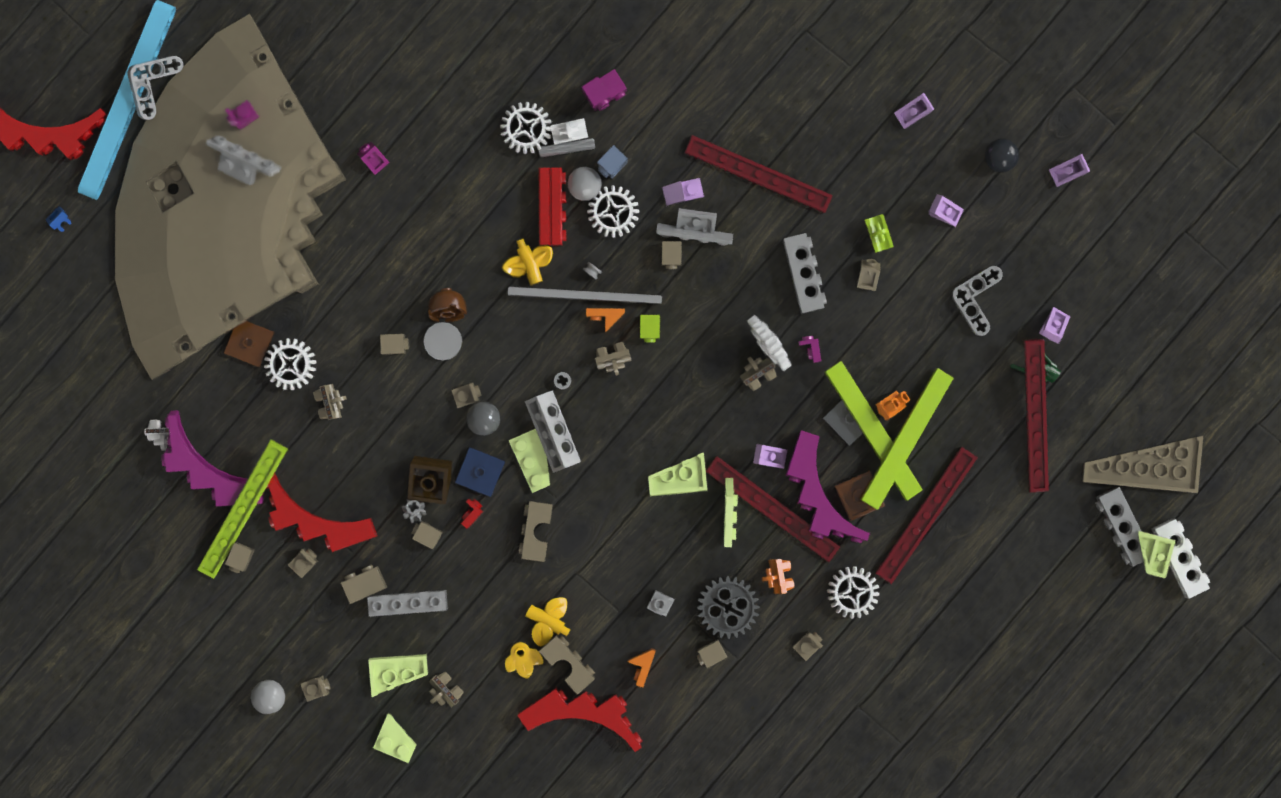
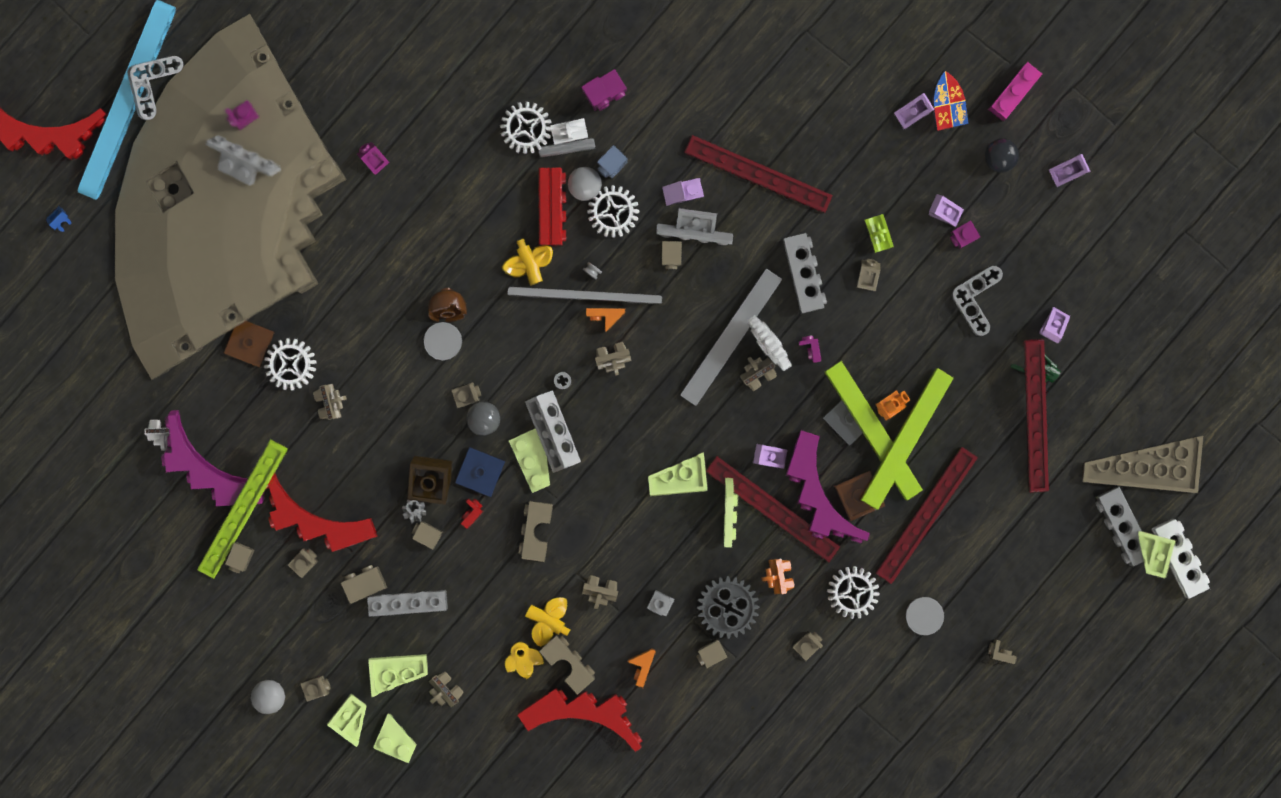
(349, 719): none -> yellowish green wing
(394, 344): dark tan brick -> none
(599, 594): none -> dark tan hips
(649, 327): lime brick -> none
(730, 337): none -> light grey tile
(924, 616): none -> light grey tile
(948, 103): none -> shield
(964, 235): none -> magenta bracket
(1003, 655): none -> dark tan bracket
(1015, 91): none -> dark pink arch

